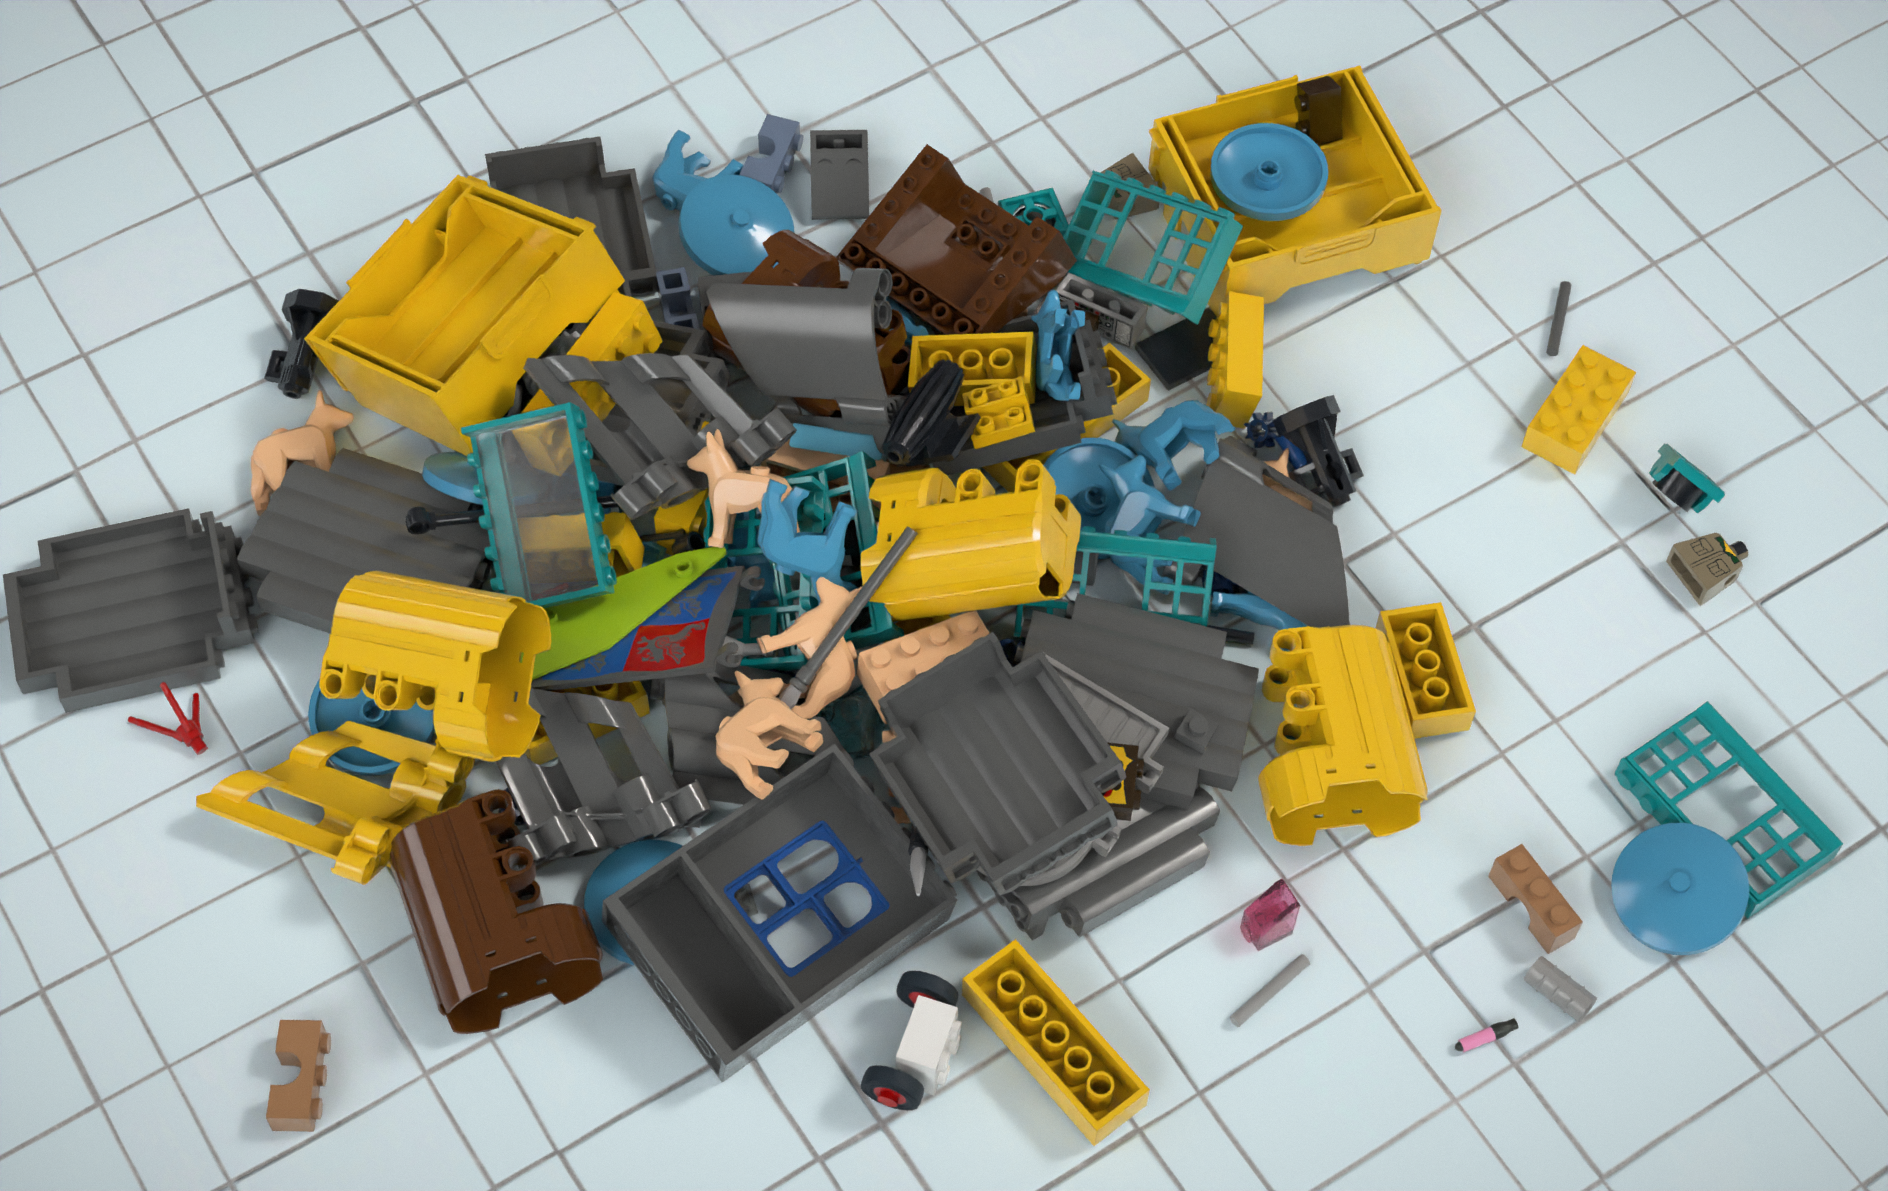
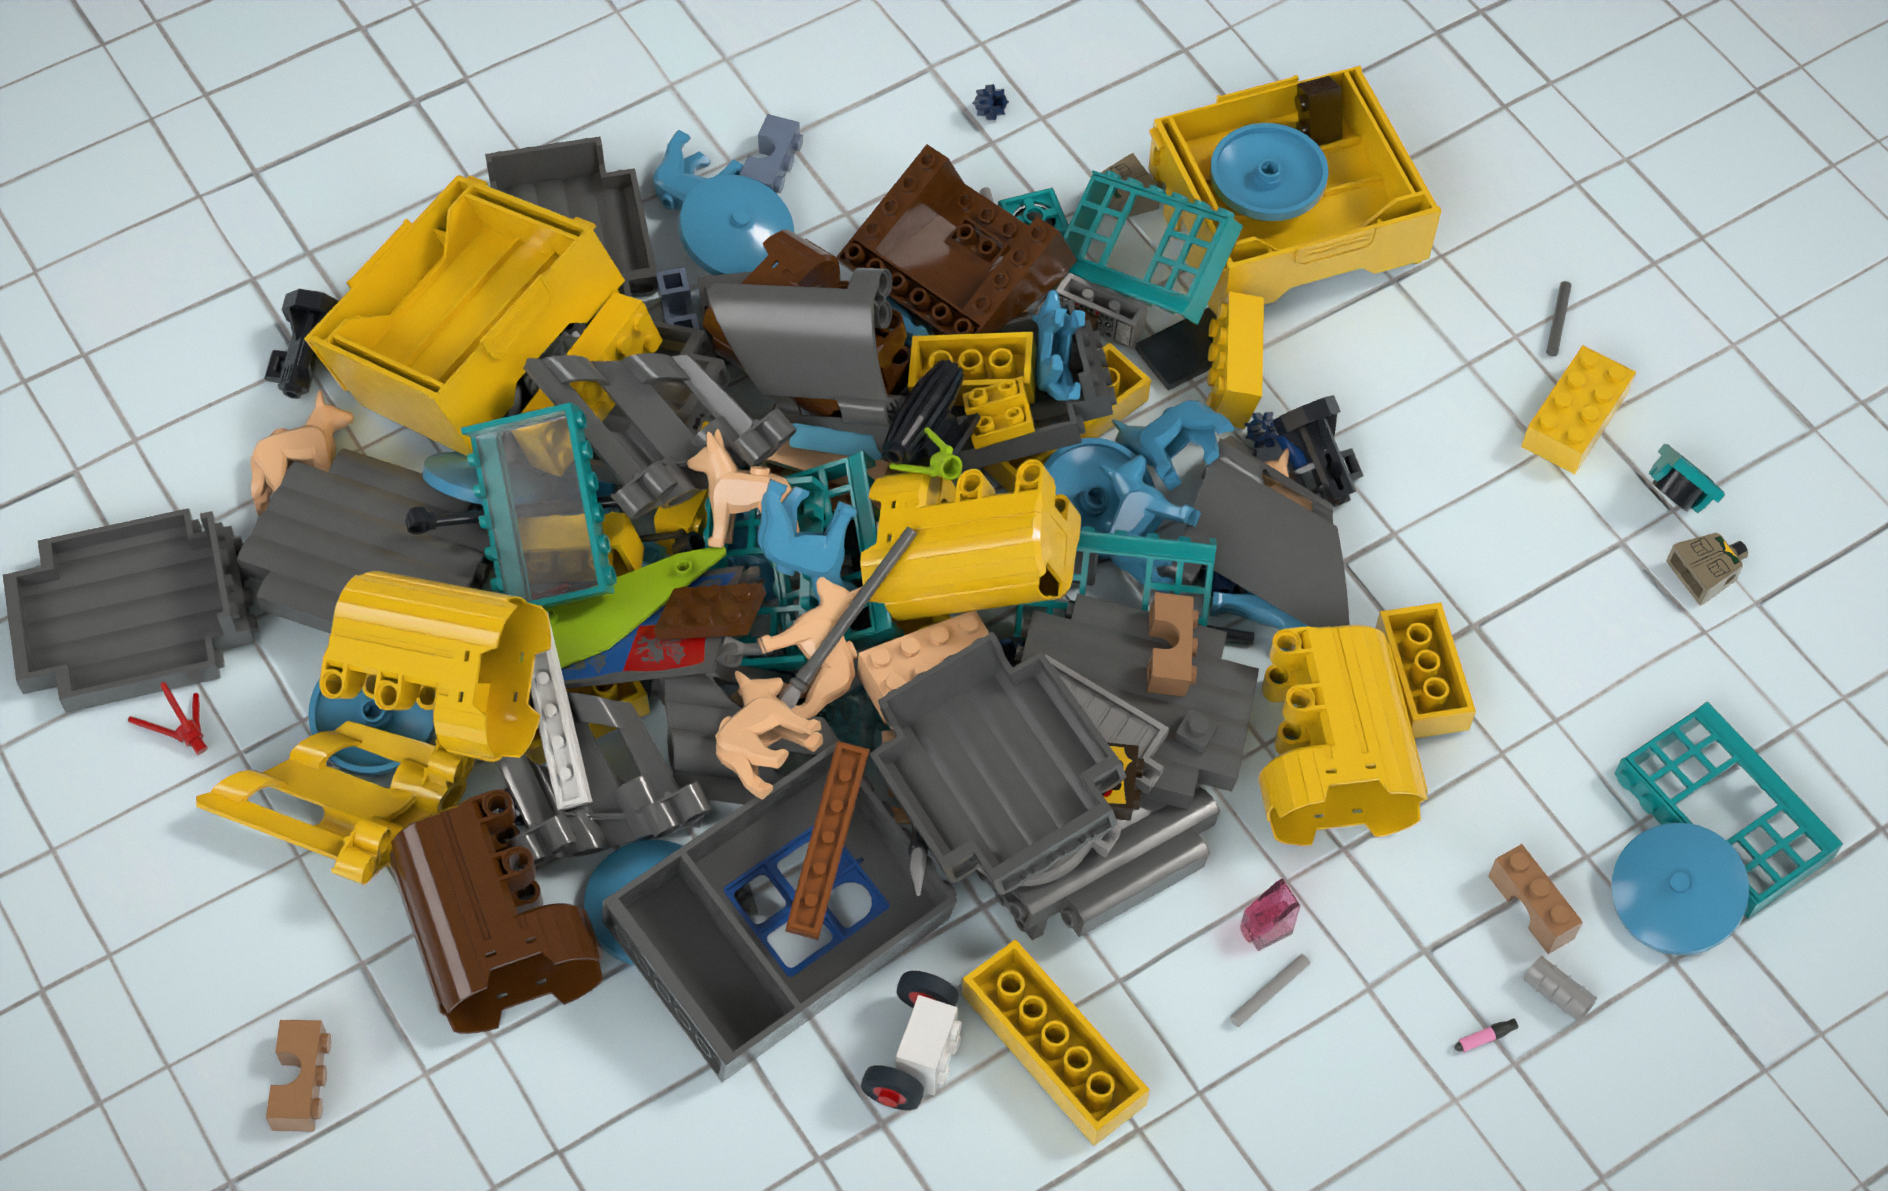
(558, 731): none -> white tile
(710, 611): none -> reddish brown plate
(827, 840): none -> dark orange tile
(839, 174): dark grey slope -> none
(941, 463): none -> lime plant
(990, 102): none -> dark blue gear
(1173, 620): none -> medium nougat arch

